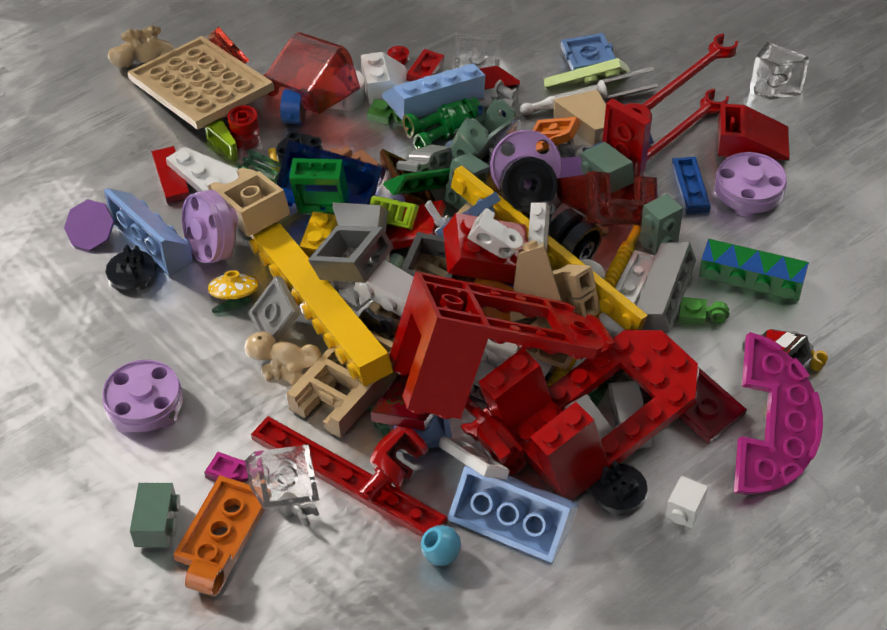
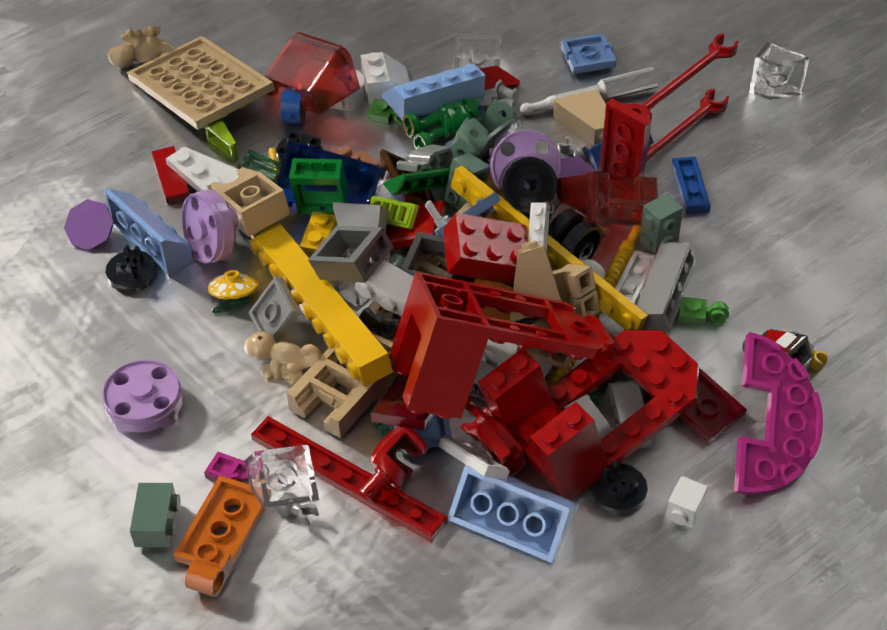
(220, 39): clear red tile -> none
(244, 126): red wheel -> none
(399, 53): red tile -> none
(425, 65): red plate -> none
(441, 545): medium azure piece -> none
(494, 235): white leg -> none
(558, 130): orange wing -> none
(588, 74): yellowish green wing -> none
(607, 159): sand green brick -> none
(748, 130): red slope -> none
(750, 183): lavender piece -> none
(753, 269): green brick -> none

